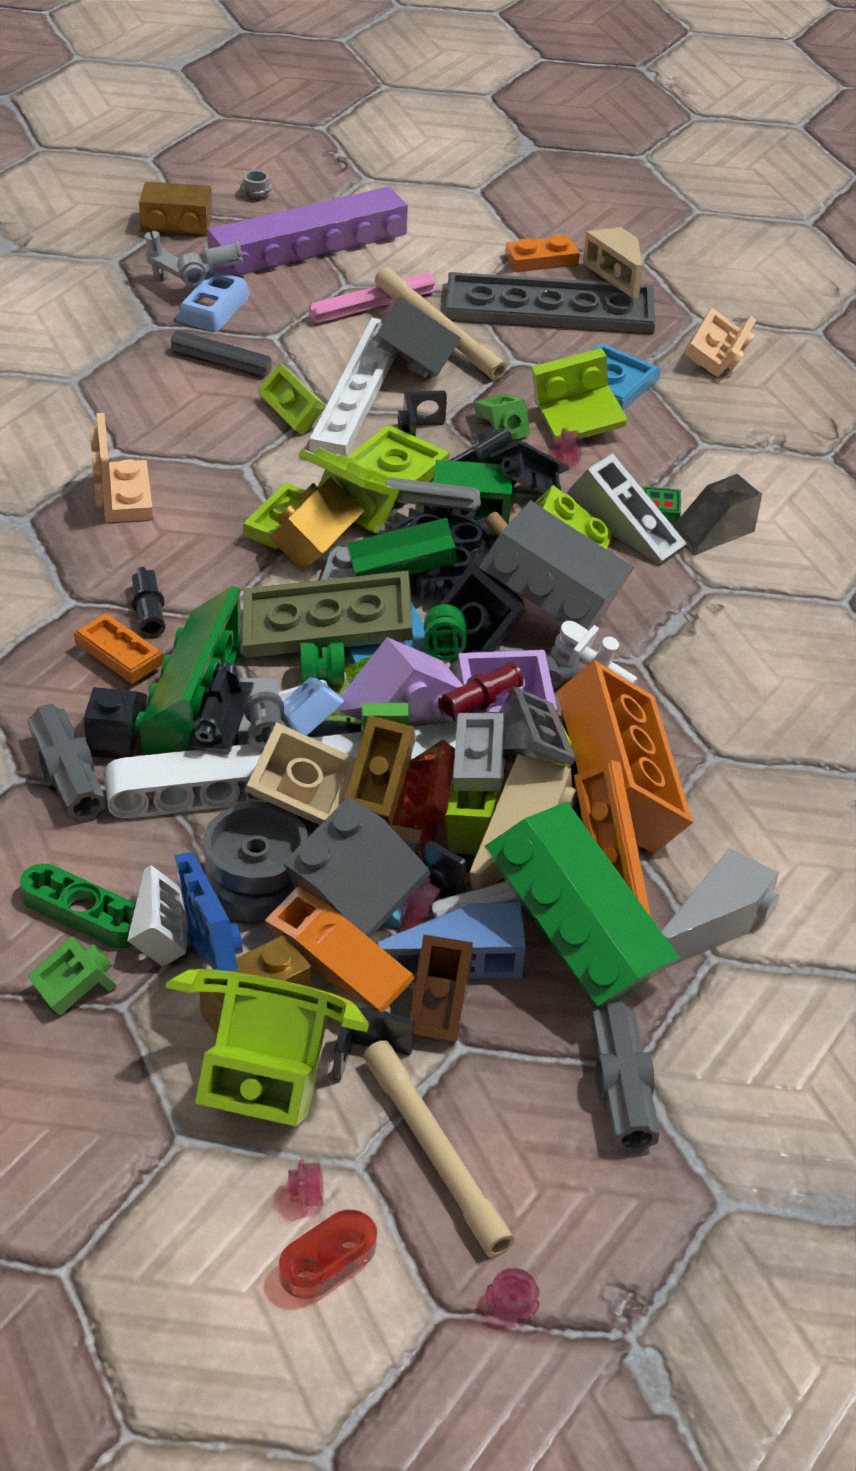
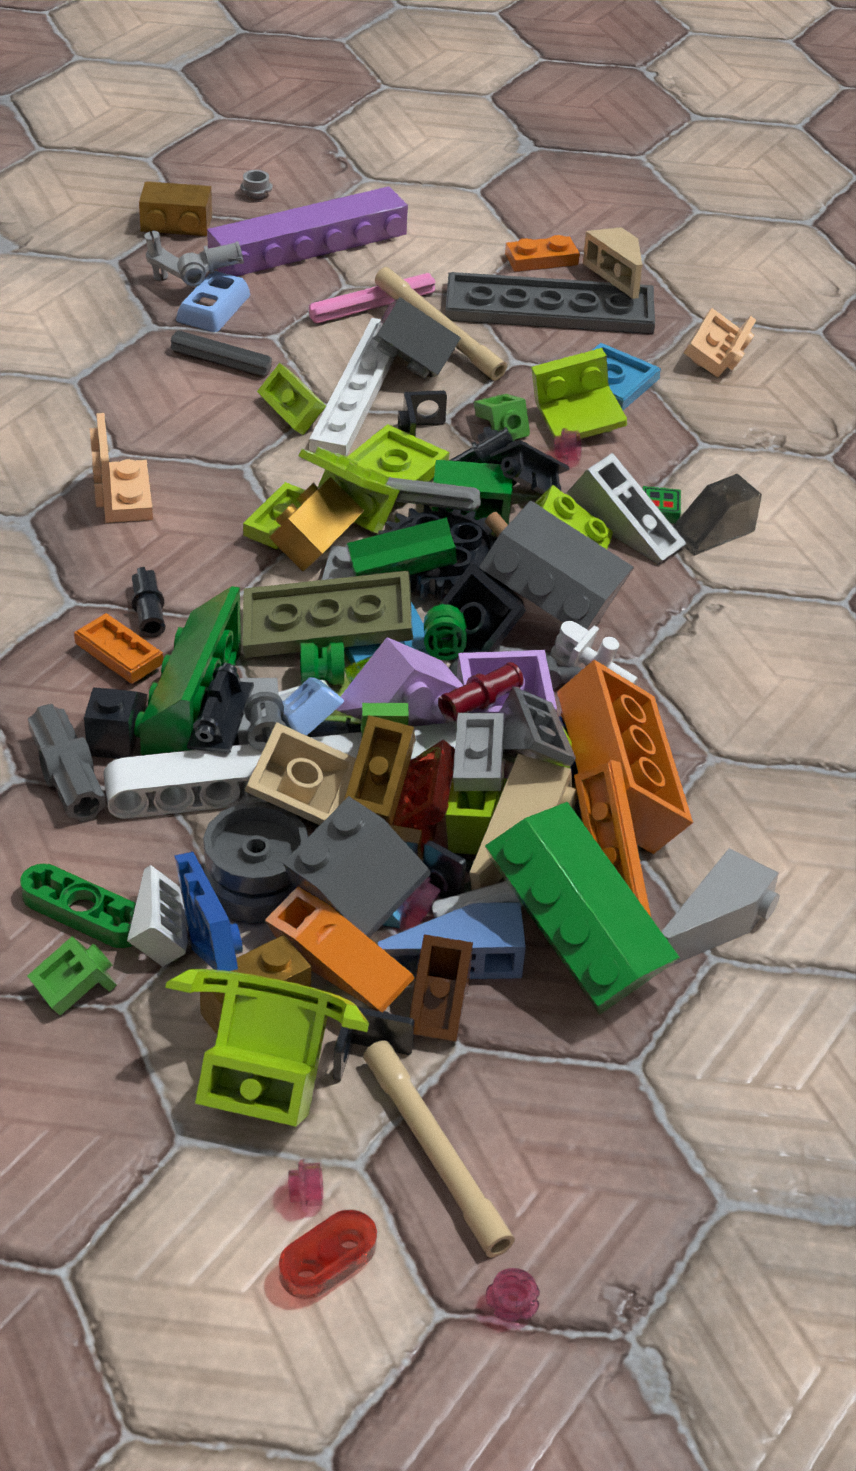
(625, 1077): dark grey piece -> none

